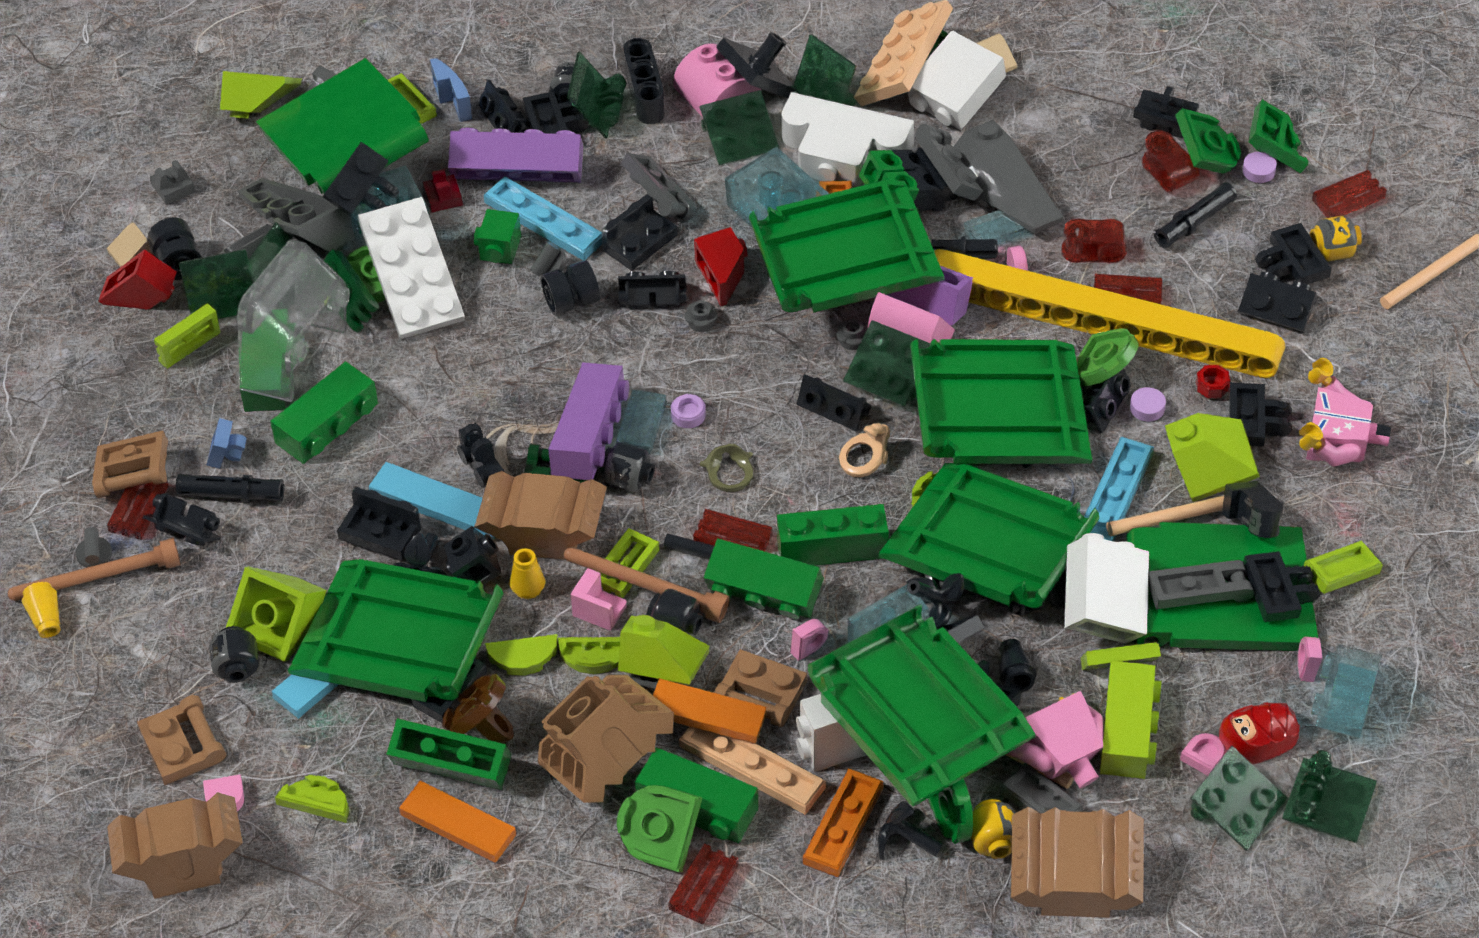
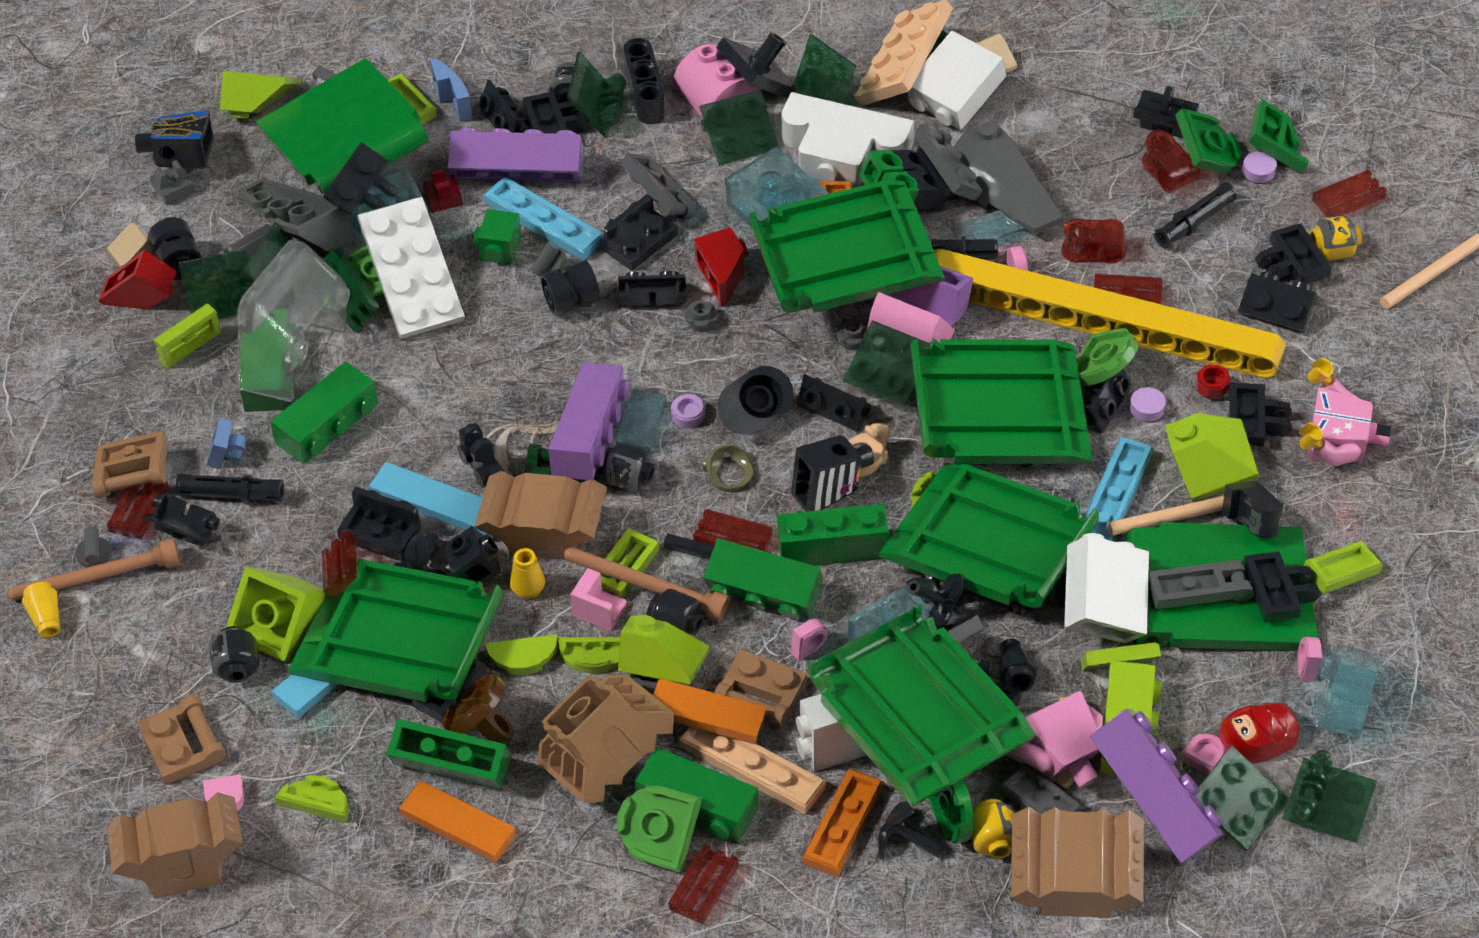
(179, 138): none -> black torso
(339, 561): none -> clear red tile
(755, 400): none -> black piece
(827, 471): none -> black torso
(1157, 785): none -> medium lavender brick

